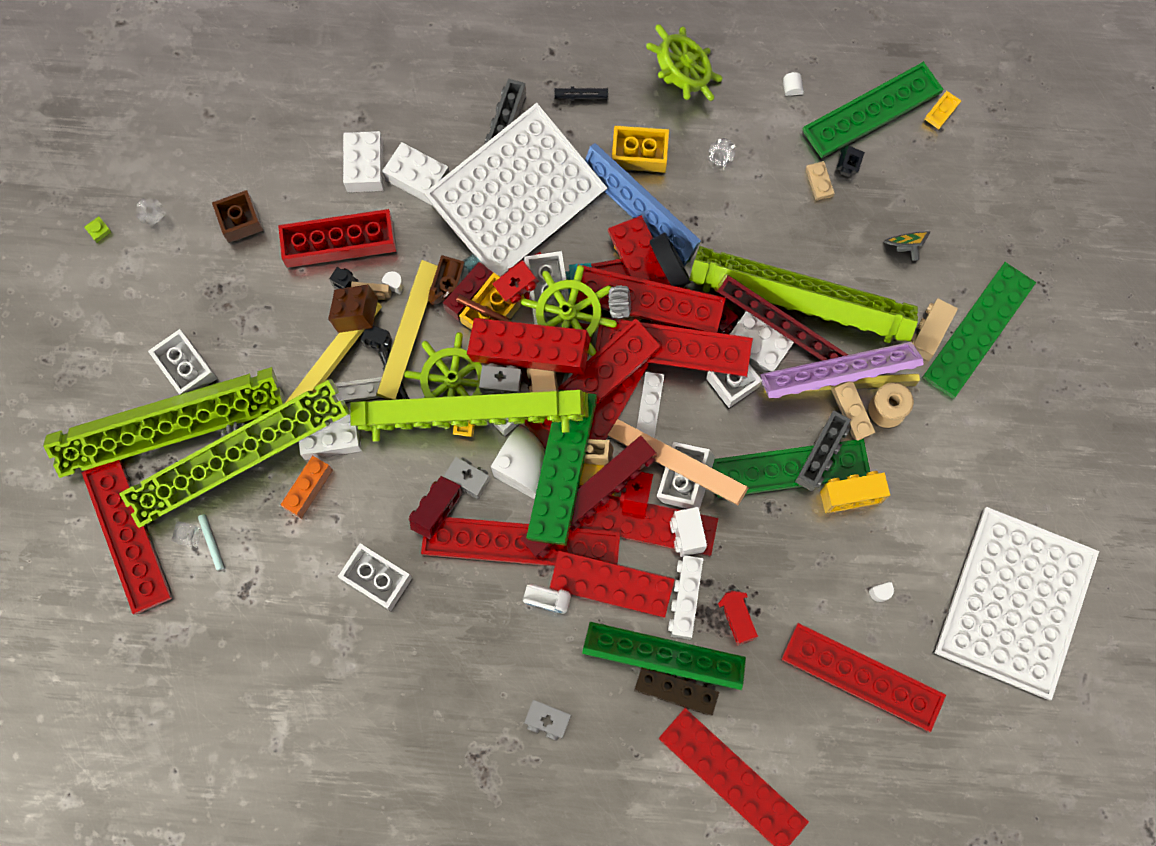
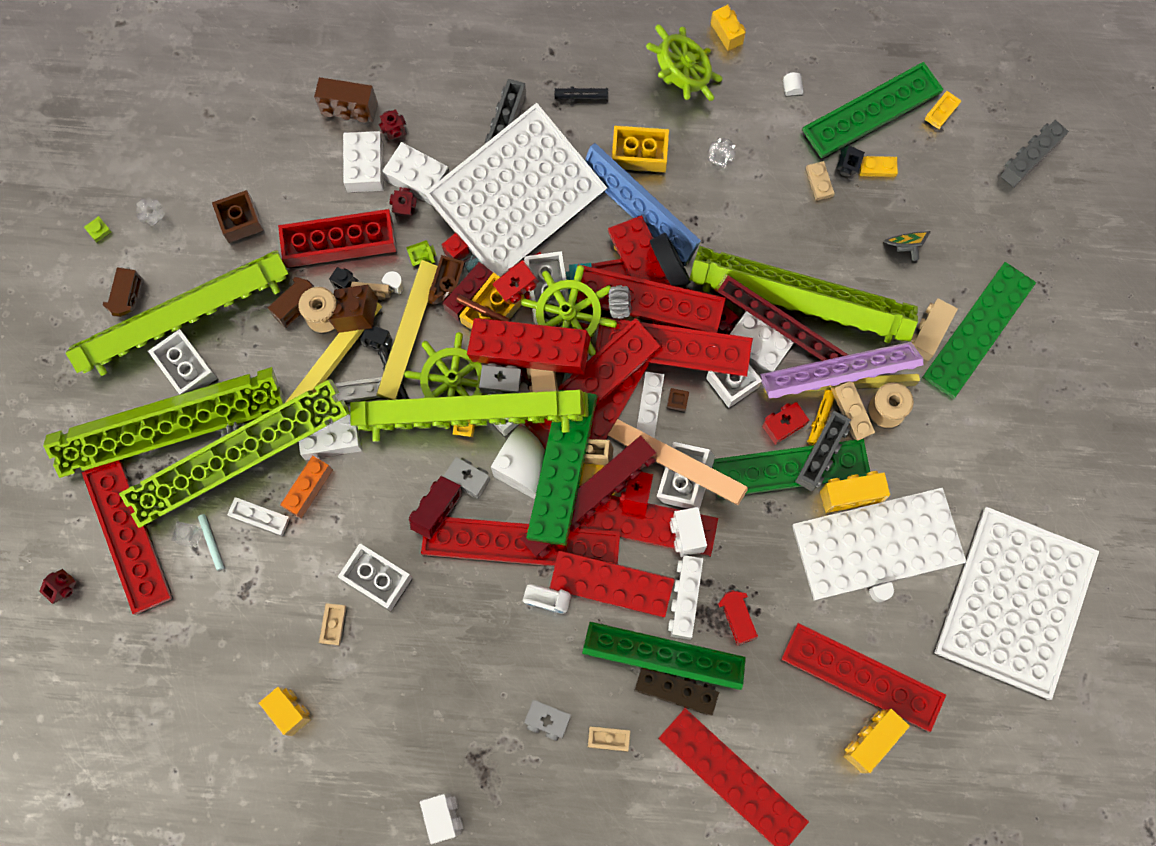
(57, 586): none -> dark red brick
(123, 292): none -> reddish brown piece
(176, 311): none -> lime brick
(258, 516): none -> white plate
(285, 711): none -> yellow brick
(286, 307): none -> reddish brown piece
(317, 307): none -> tan hose
(332, 624): none -> tan plate
(346, 100): none -> reddish brown brick
(392, 124): none -> dark red brick
(407, 207): none -> dark red brick
(420, 252): none -> lime bracket
(441, 817): none -> white brick
(455, 247): none -> red brick
(608, 738): none -> tan plate
(678, 399): none -> reddish brown plate
(728, 27): none -> yellow brick
(796, 420): none -> red brick
(822, 416): none -> yellow pin
(875, 740): none -> yellow brick
(878, 544): none -> white plate
(879, 166): none -> yellow plate
(1034, 153): none -> dark grey brick

